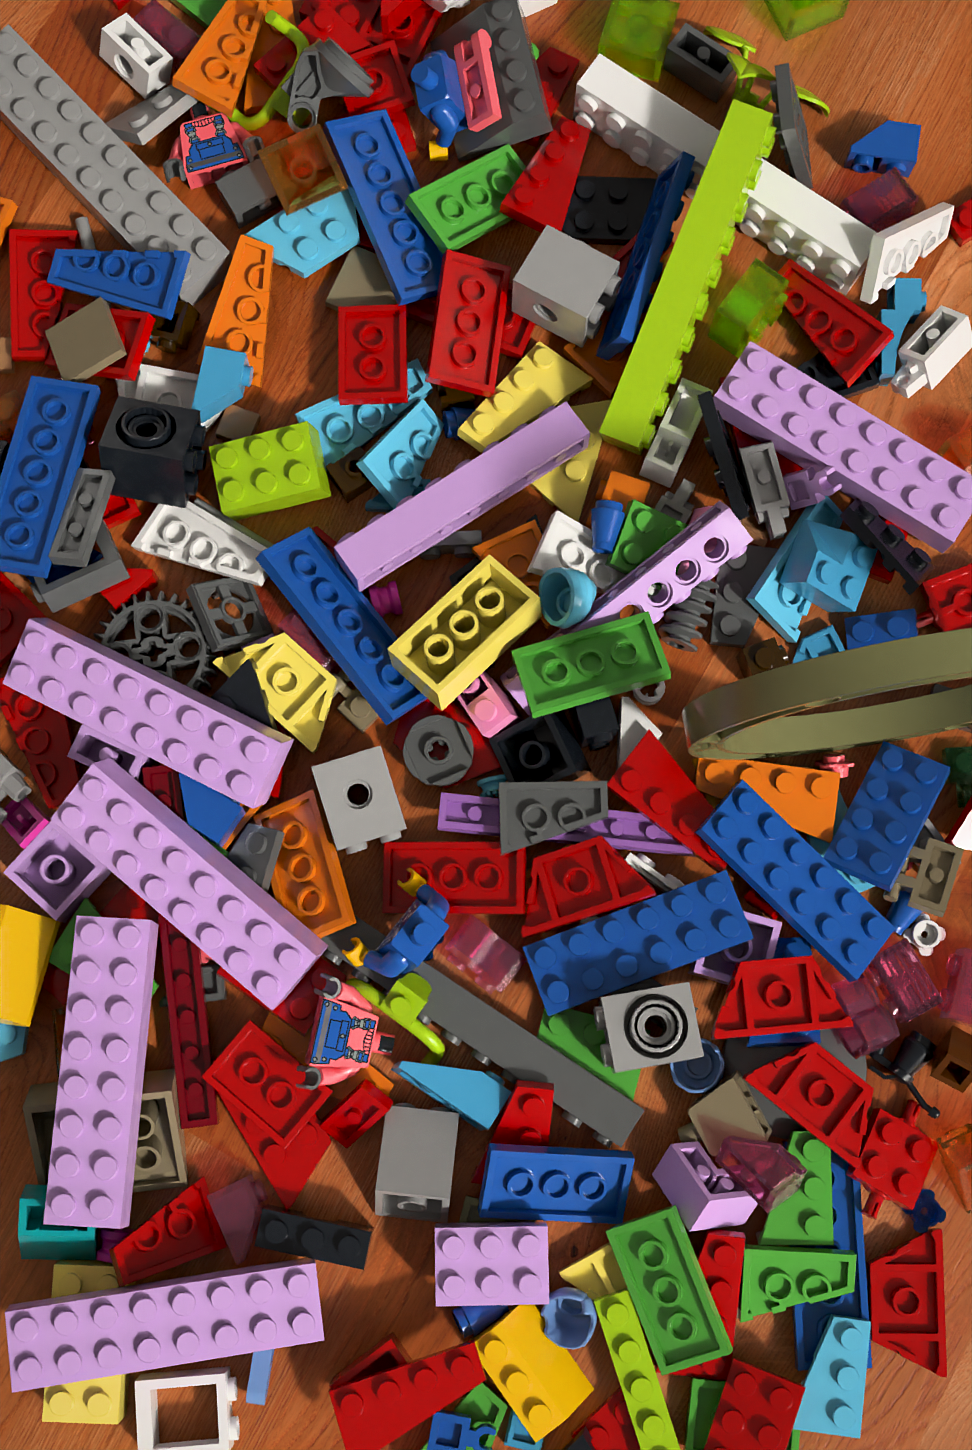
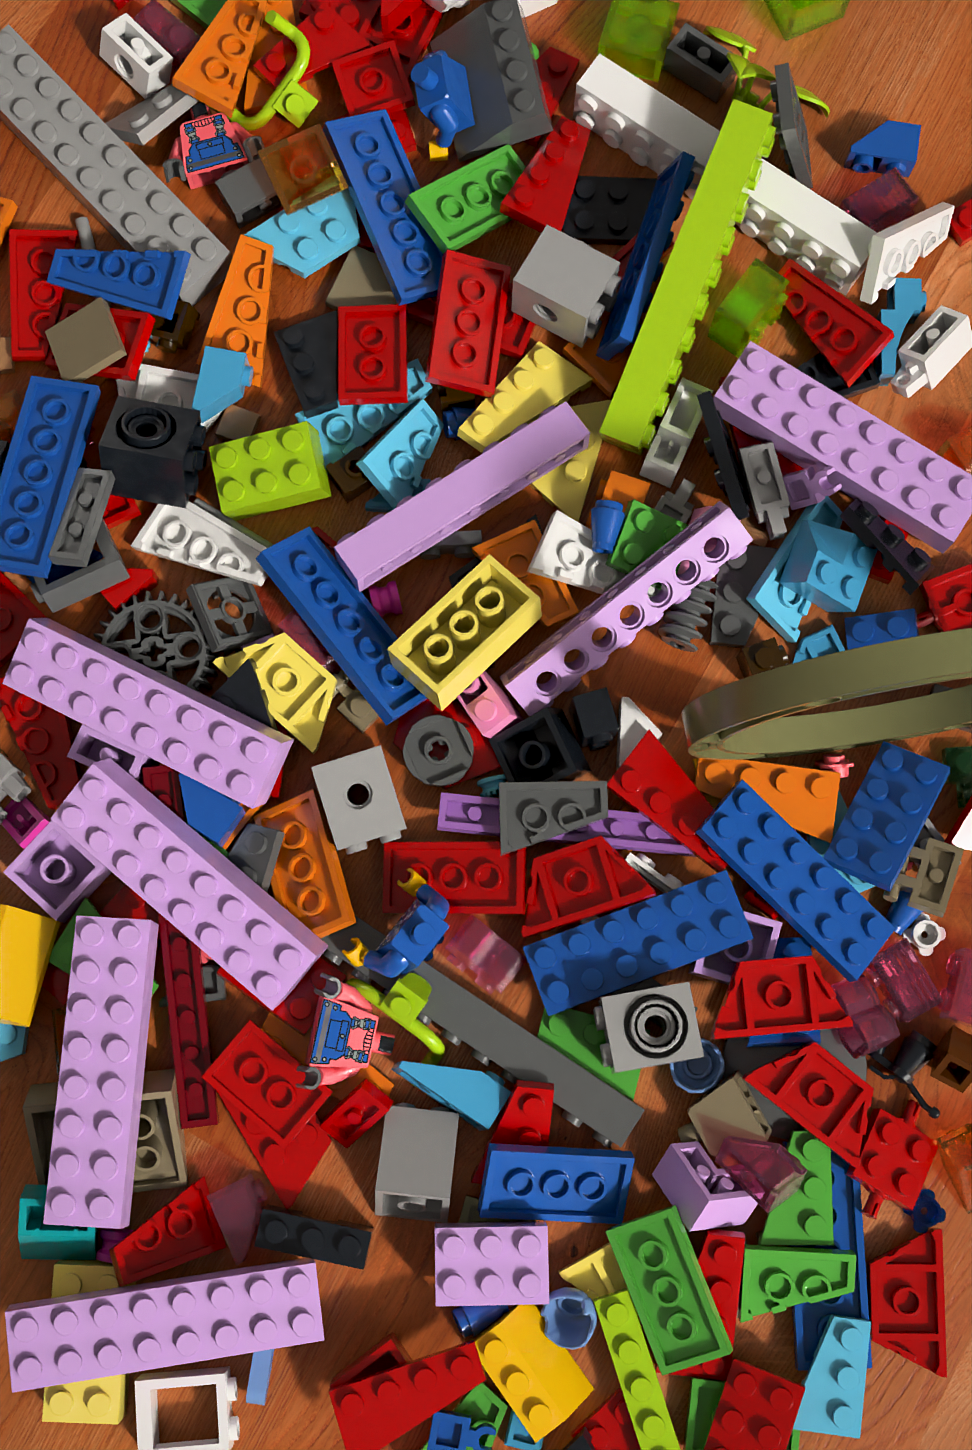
(312, 361): none -> black wing
(321, 73): dark grey piece -> none
(477, 81): coral plate -> none
(566, 596): medium azure hat -> none
(591, 664): bright green plate -> none
(645, 700): white bush -> none

